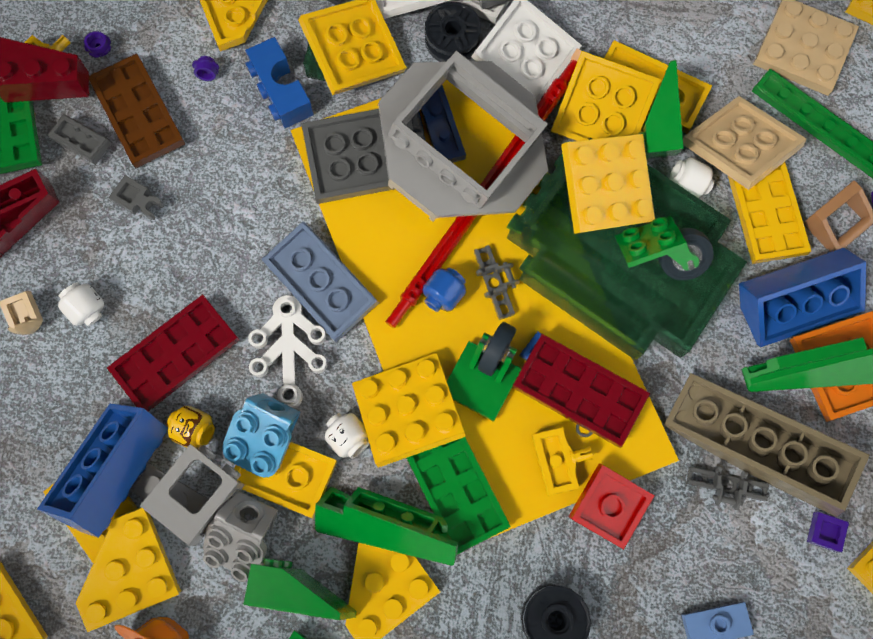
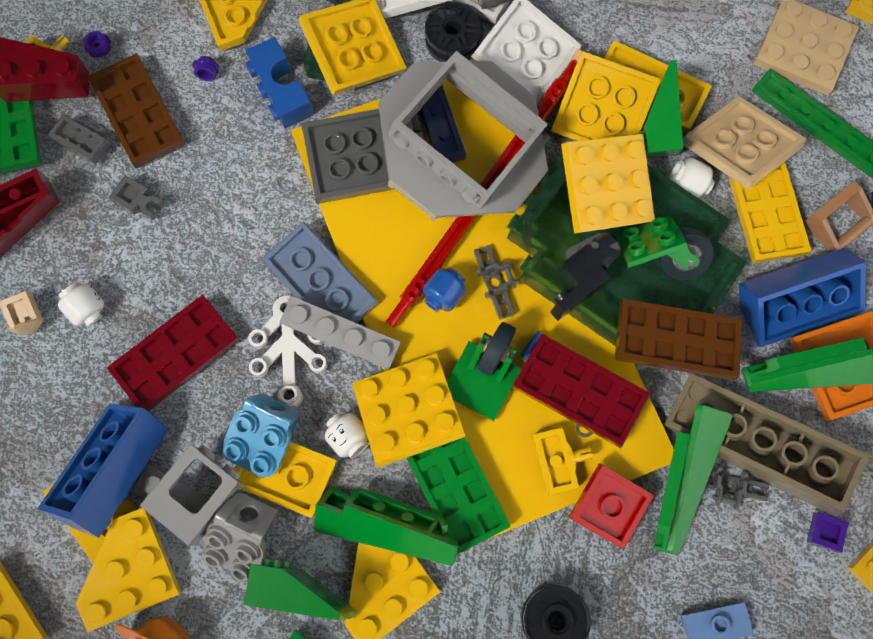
(190, 426): yellow head -> none
(340, 332): none -> light grey plate
(585, 271): none -> black plate
(678, 339): none -> reddish brown plate
(688, 475): none -> green wedge

